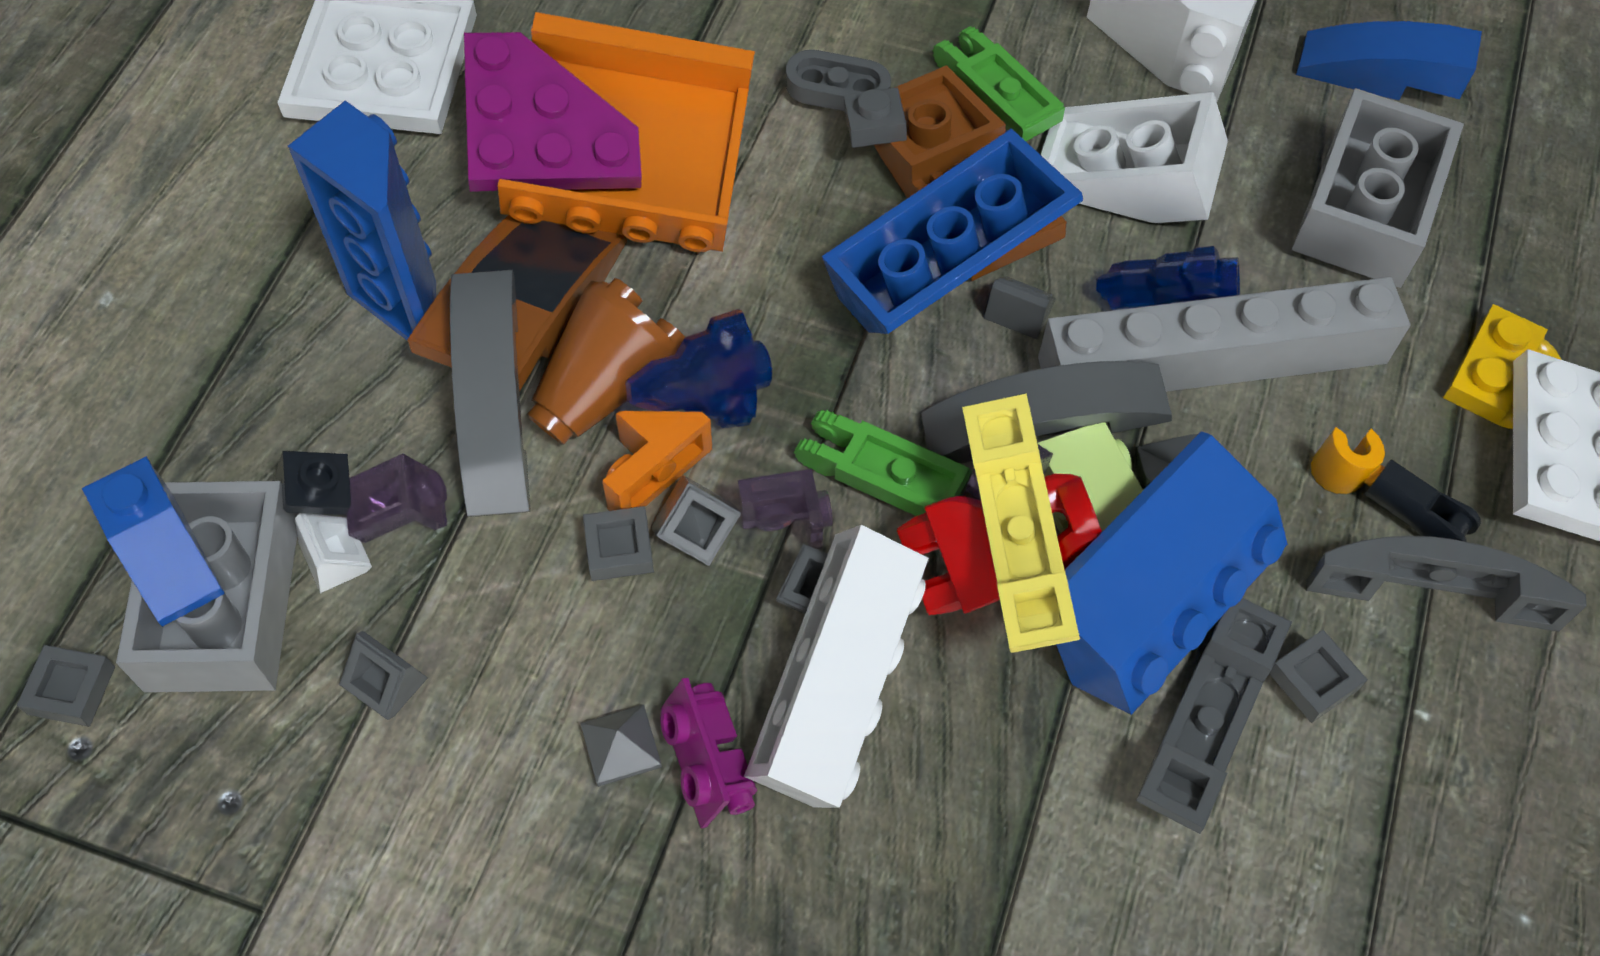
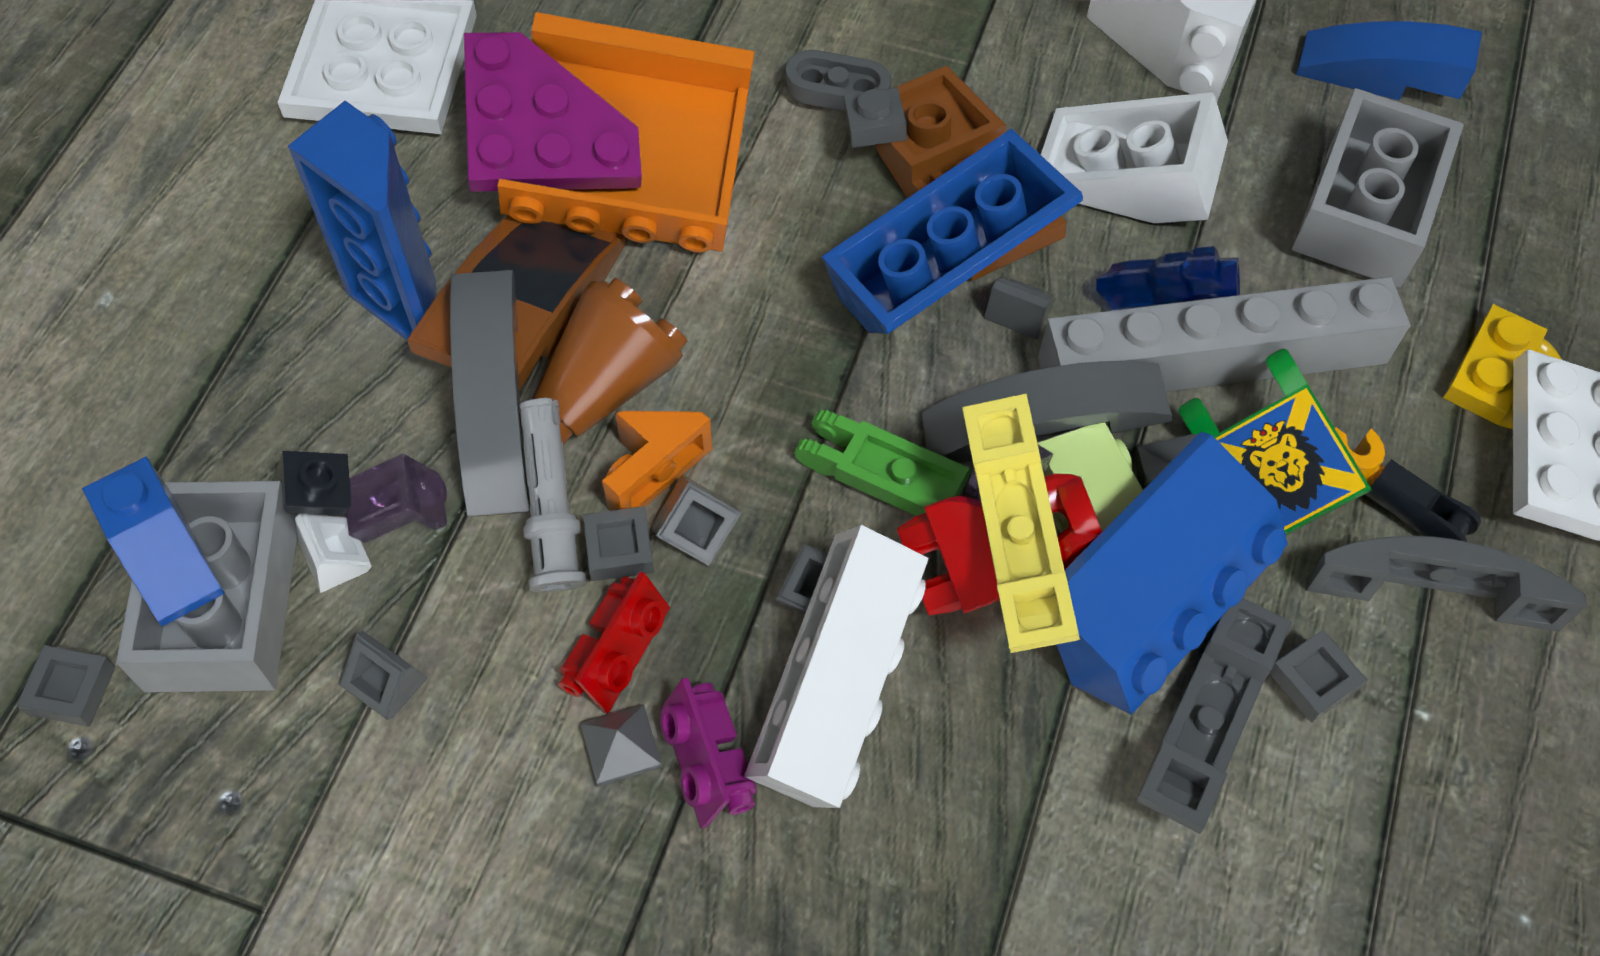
(551, 523): none -> light grey pin
(628, 622): none -> red hinge
(708, 374): clear blue rock -> none
(782, 498): clear purple bracket -> none
(1001, 83): bright green hinge -> none
(1289, 448): none -> flag

